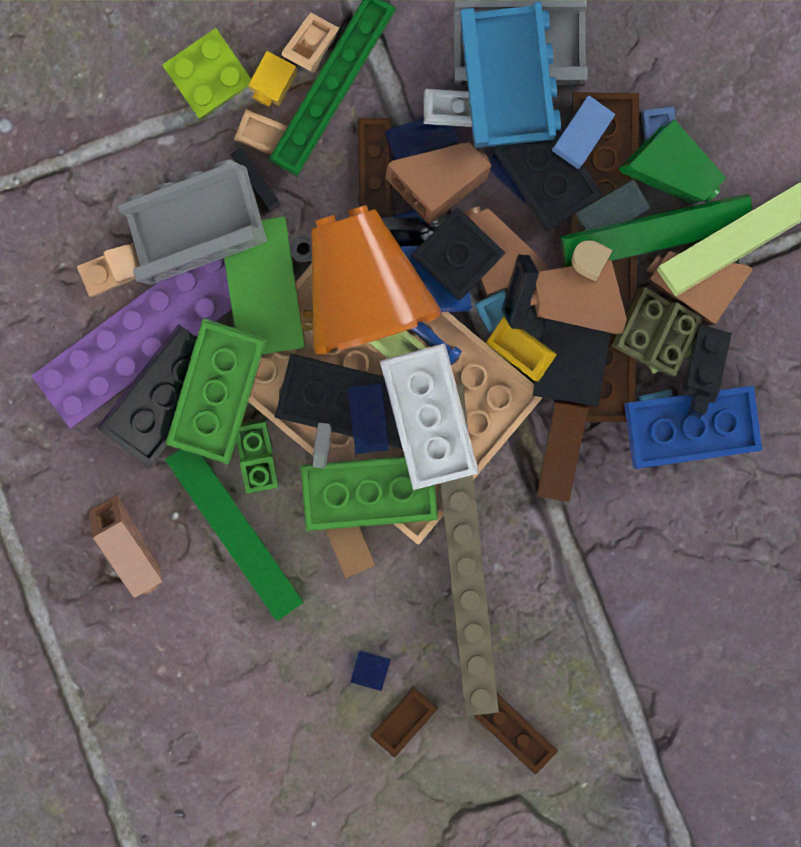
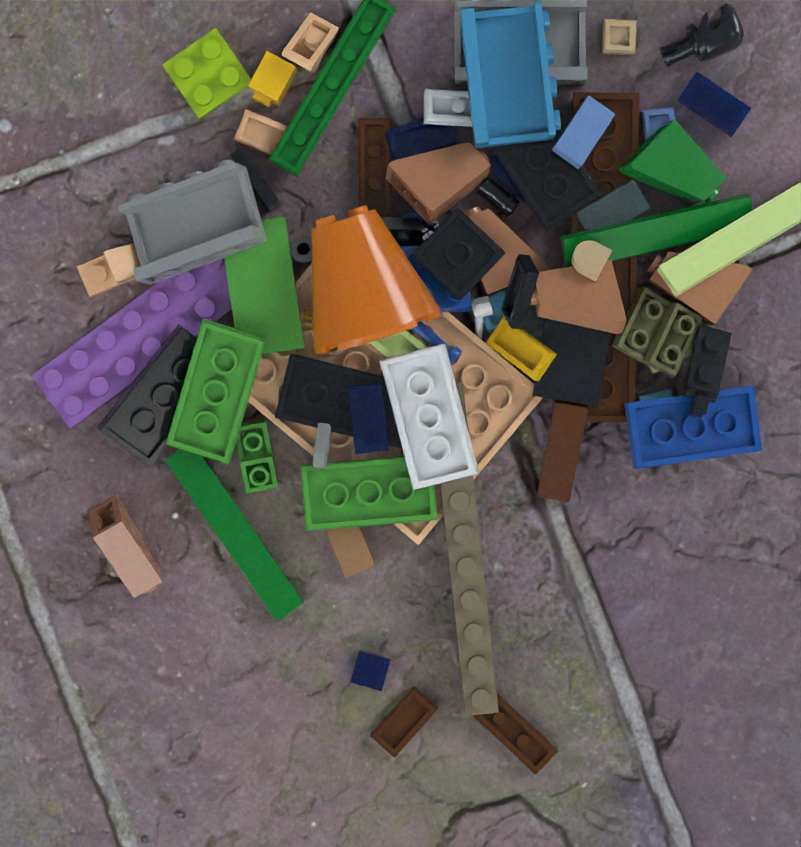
(481, 308): none -> white hand
(498, 197): none -> black pin
(619, 37): none -> tan tile
(707, 42): none -> black piece
(713, 104): none -> clear blue plate

